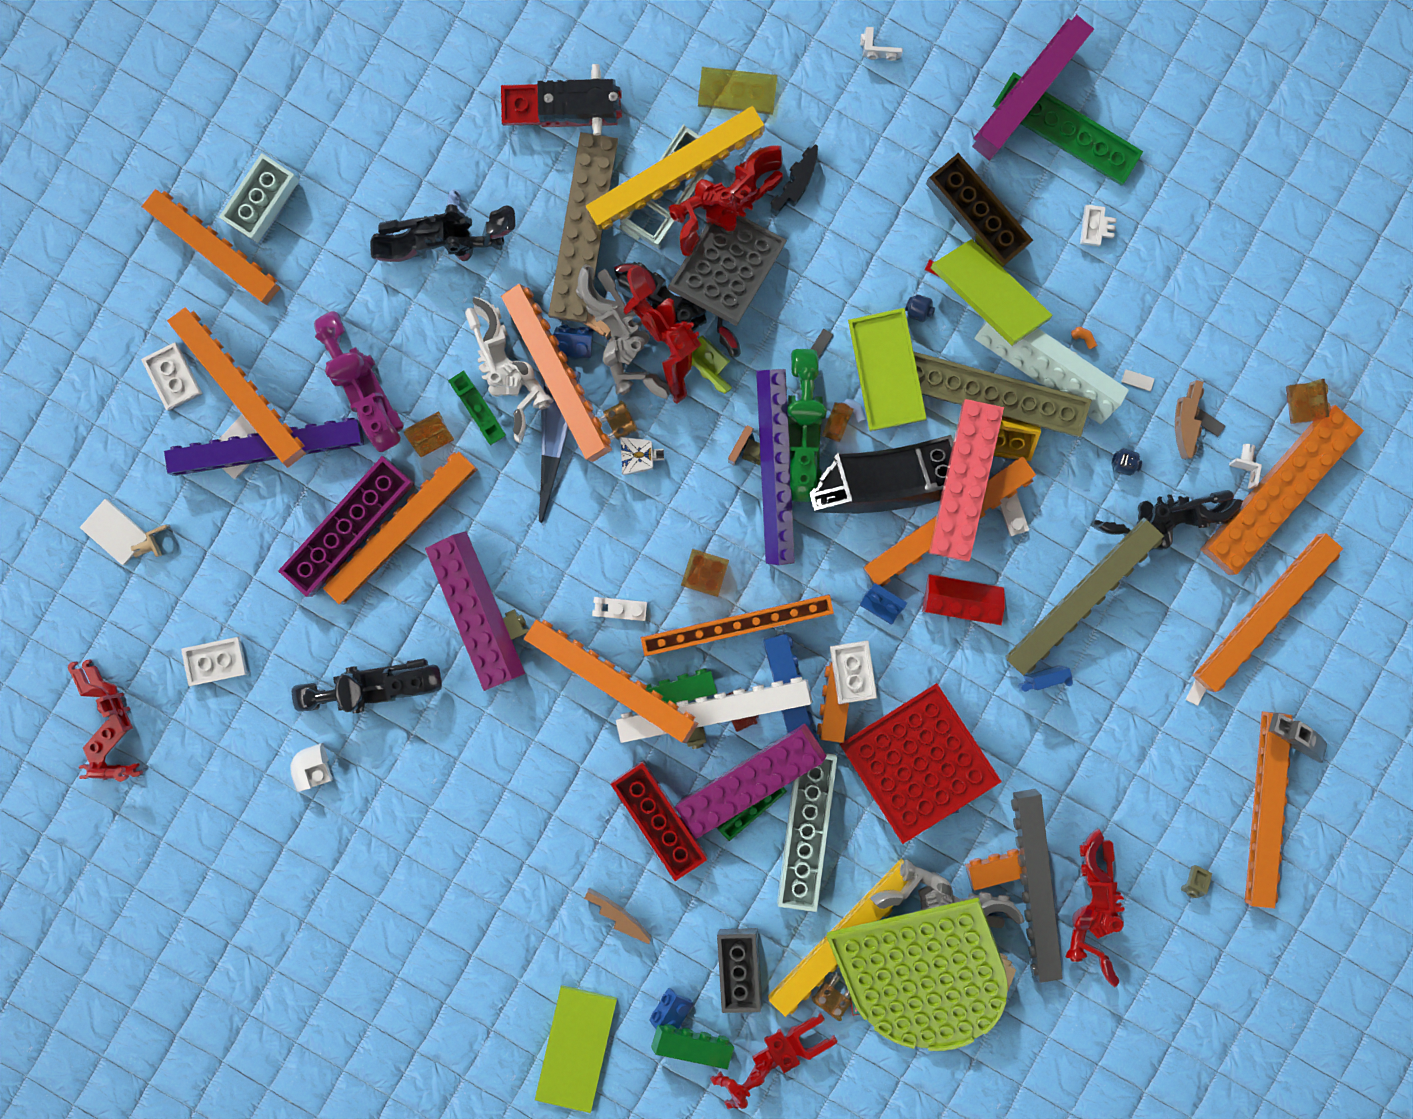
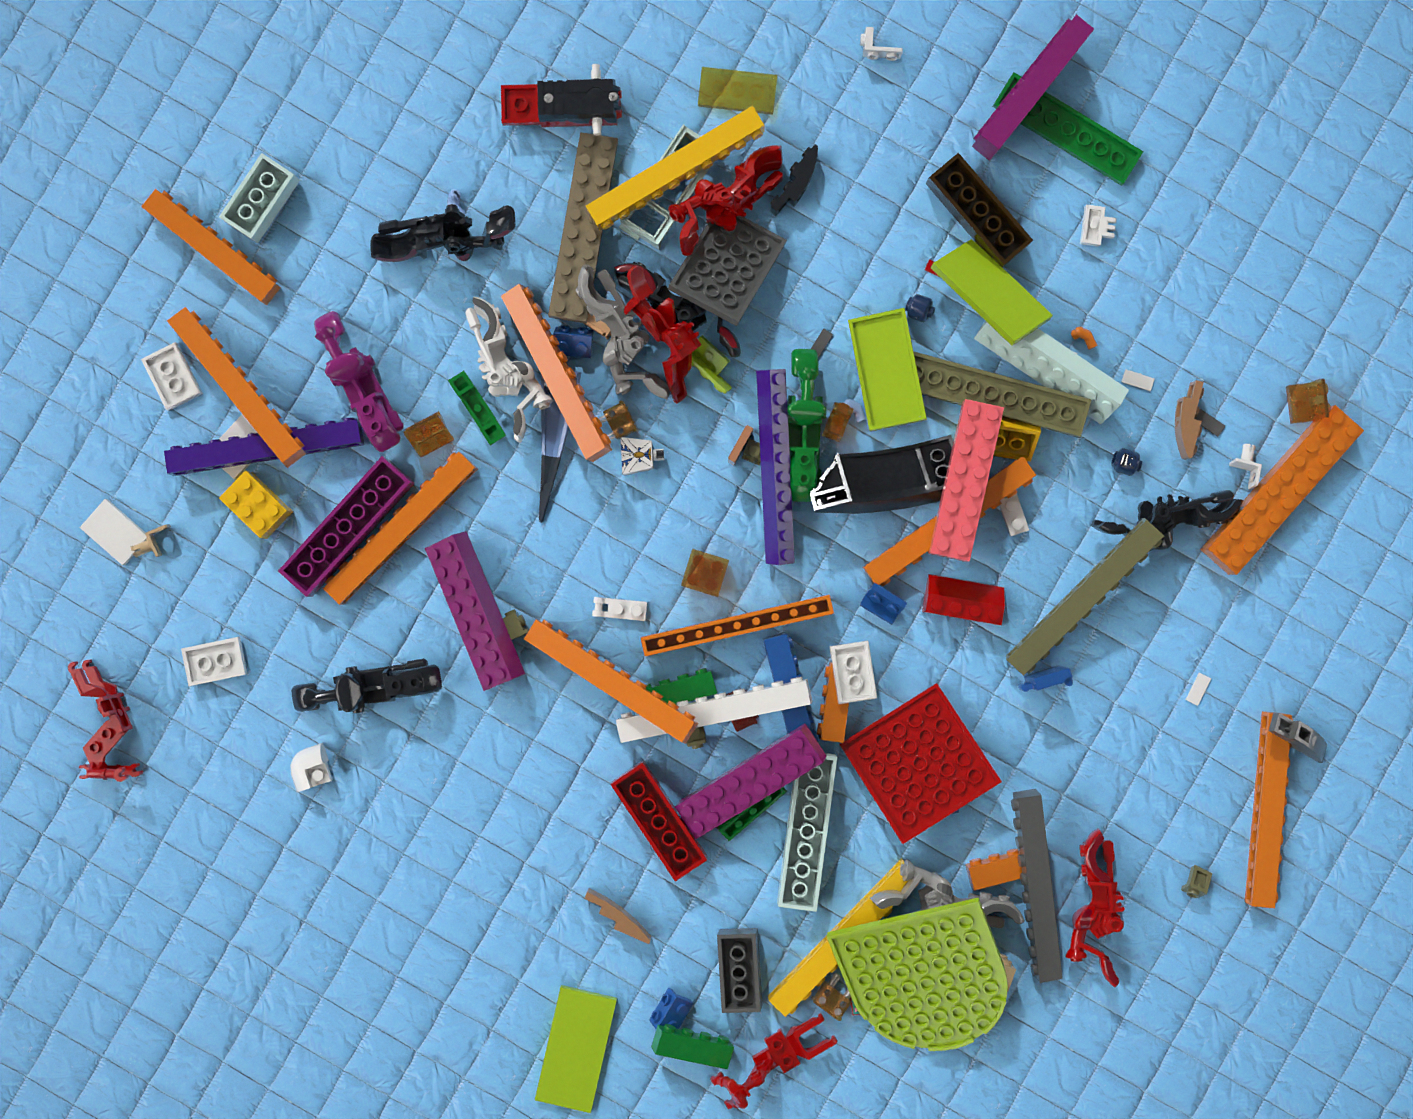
(255, 504): none -> yellow brick
(1268, 612): orange brick -> none

